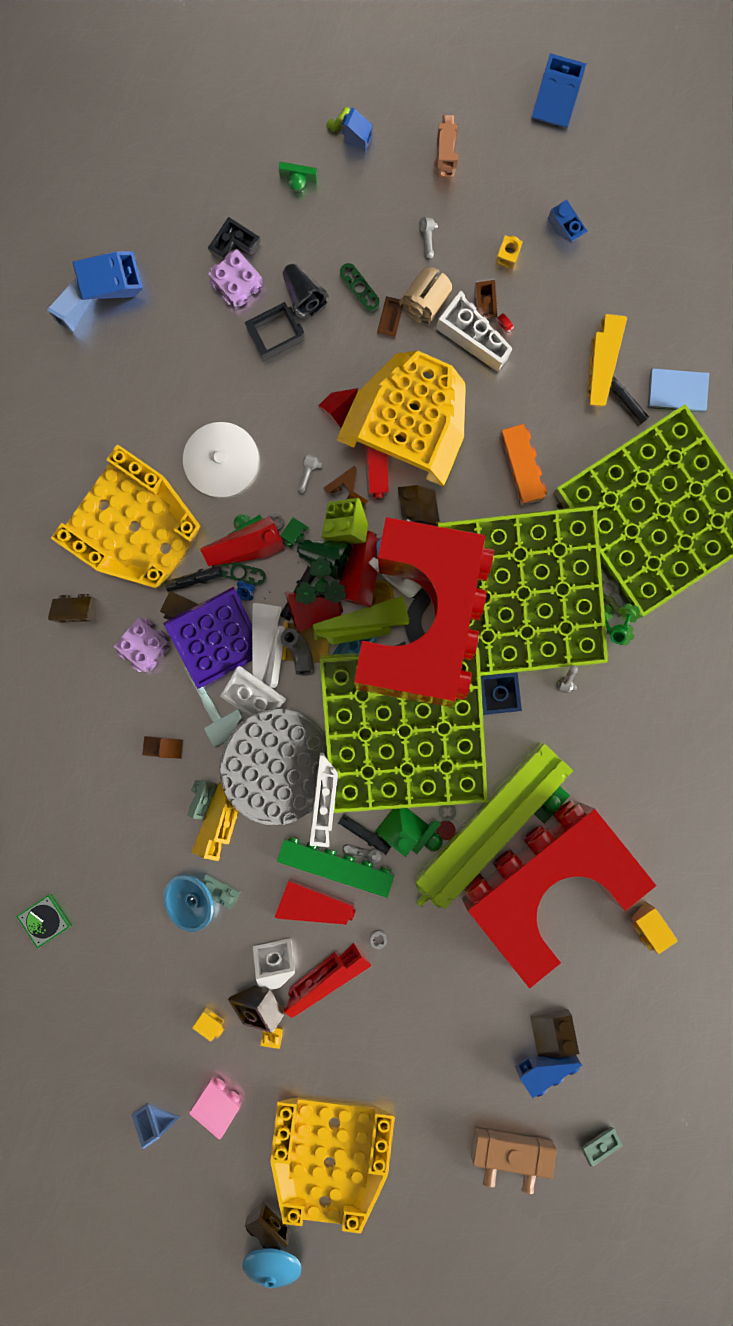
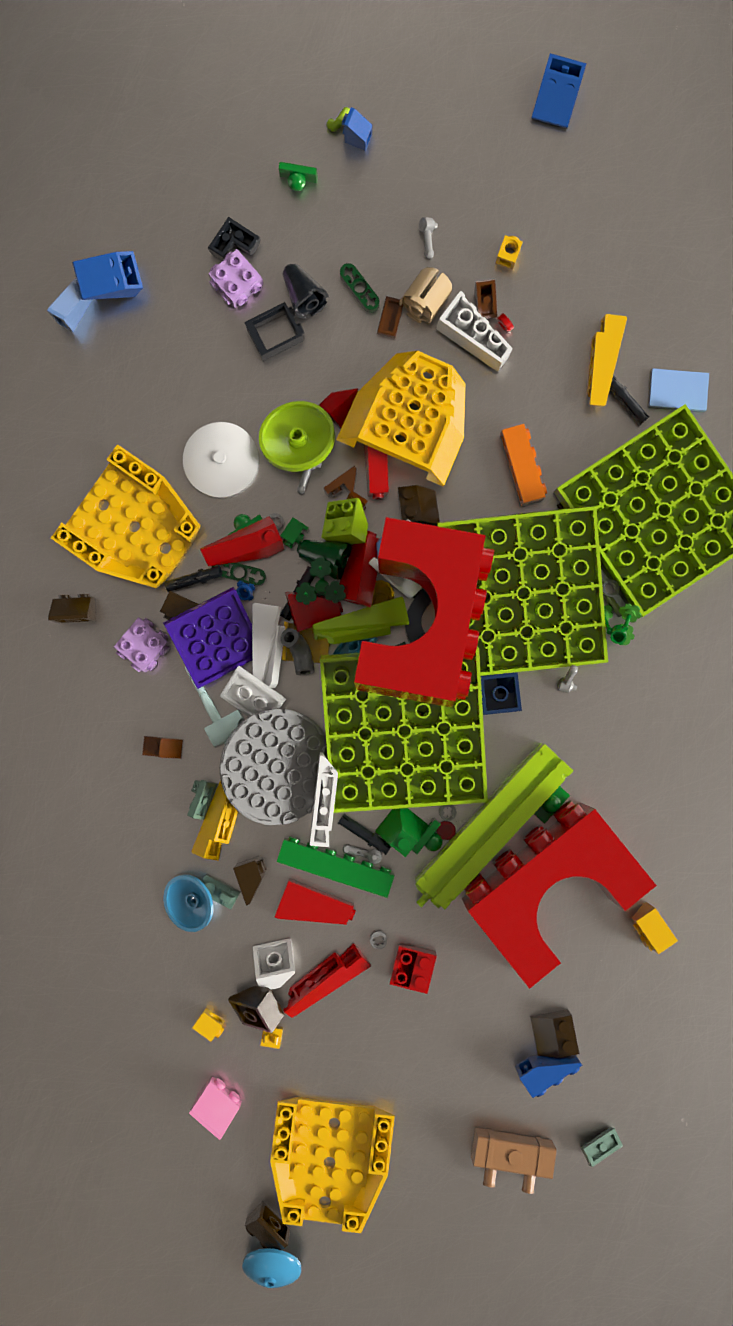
(43, 921): tile -> none
(152, 1123): medium blue slope -> none
(249, 876): none -> dark brown slope
(297, 436): none -> lime dish
(413, 968): none -> red slope
(446, 141): nougat hips -> none
(566, 222): blue slope -> none

